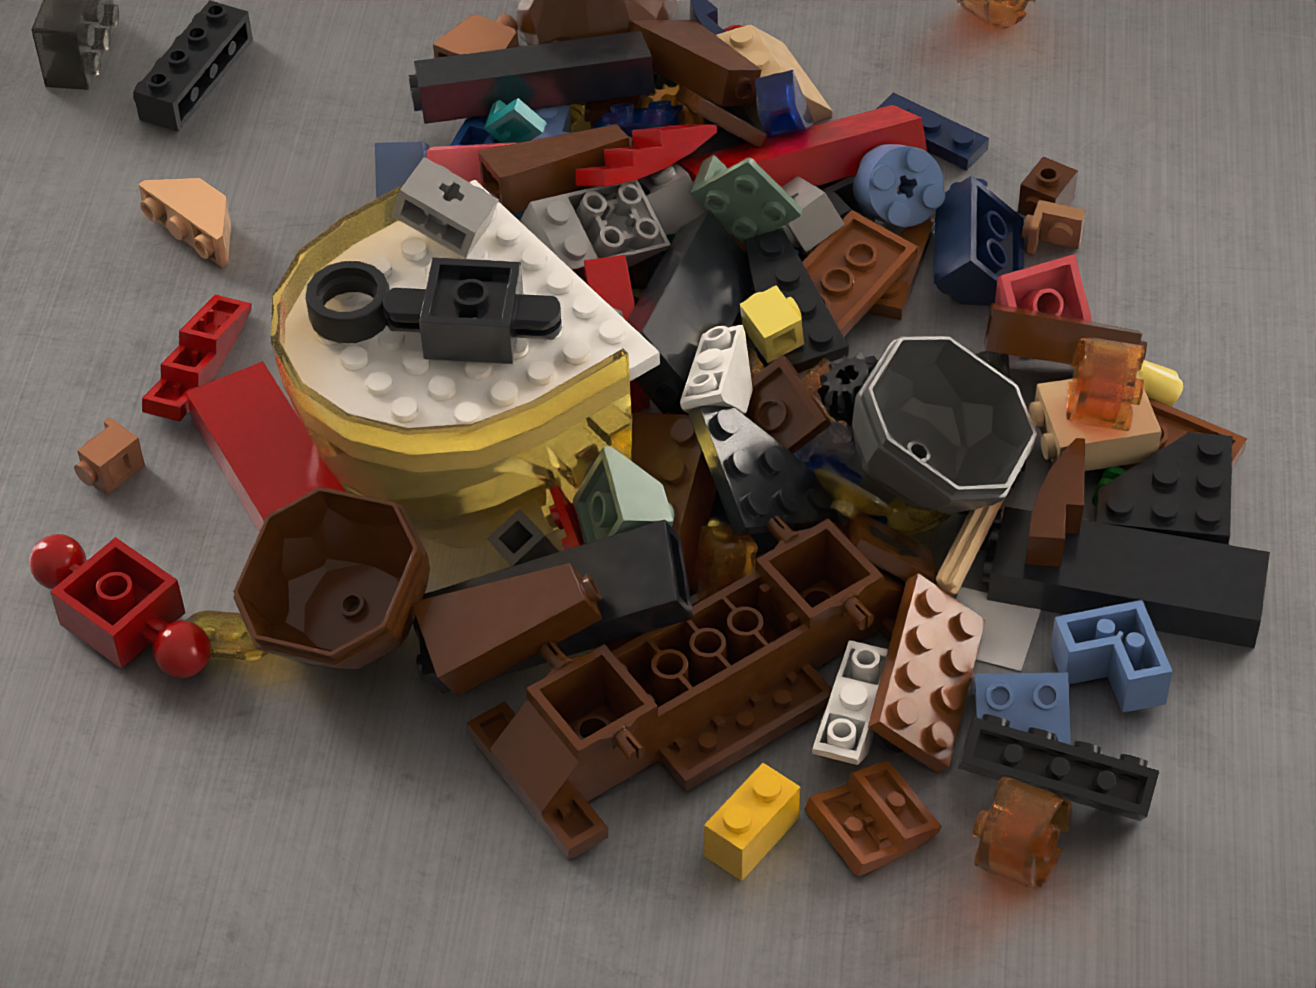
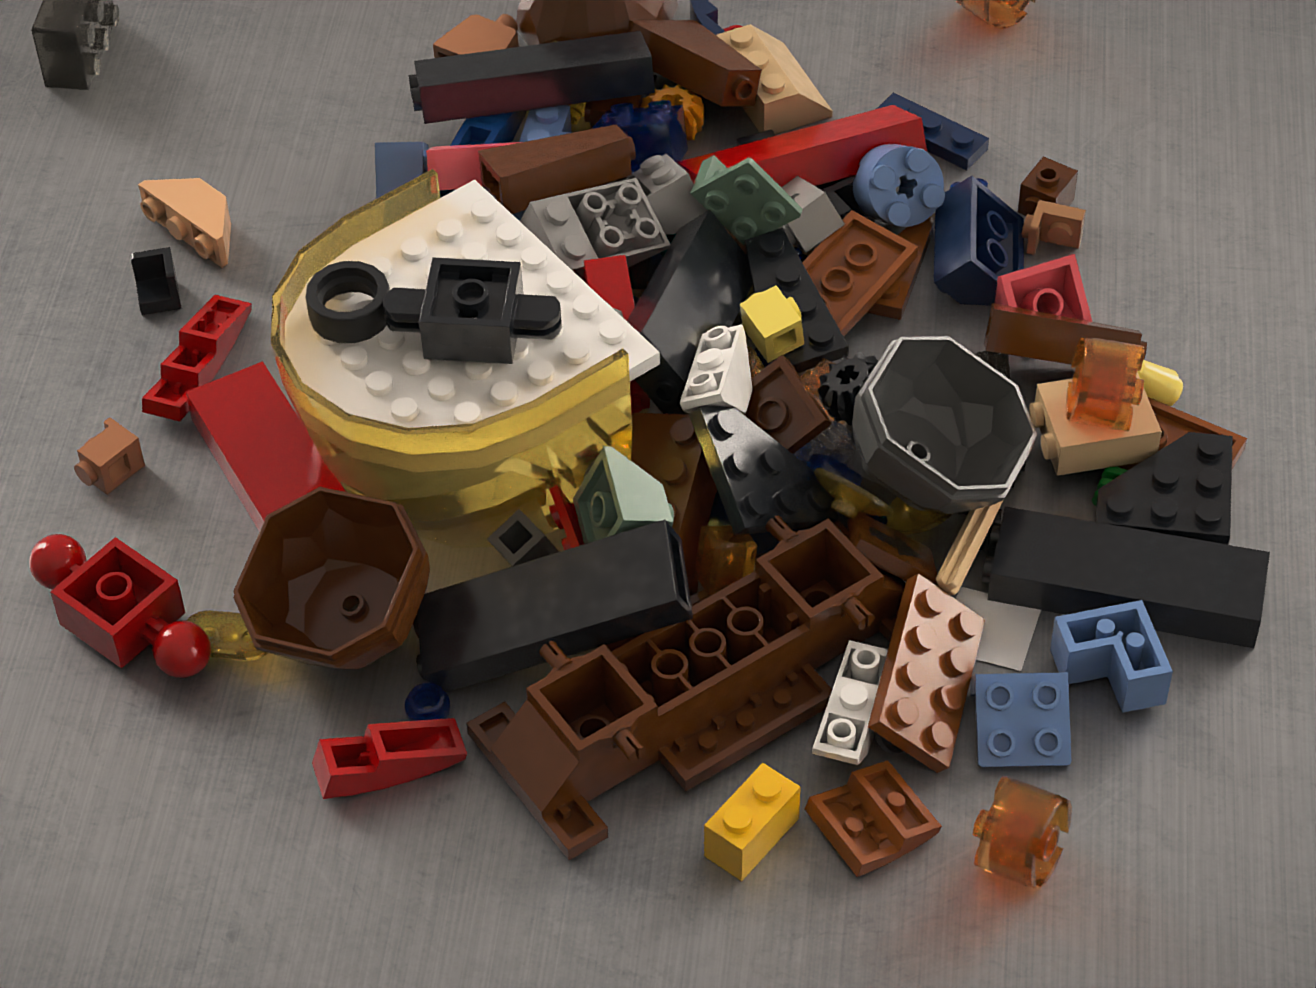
(156, 281): none -> black panel
(193, 65): black brick -> none
(386, 756): none -> red slope
(427, 695): none -> clear blue plate
(444, 207): light grey brick -> none
(504, 622): reddish brown slope -> none
(513, 122): teal bracket -> none
(651, 152): red slope -> none
(720, 116): reddish brown tile -> none
(782, 104): clear blue slope -> none
(1057, 507): reddish brown slope -> none
(1071, 771): black brick -> none

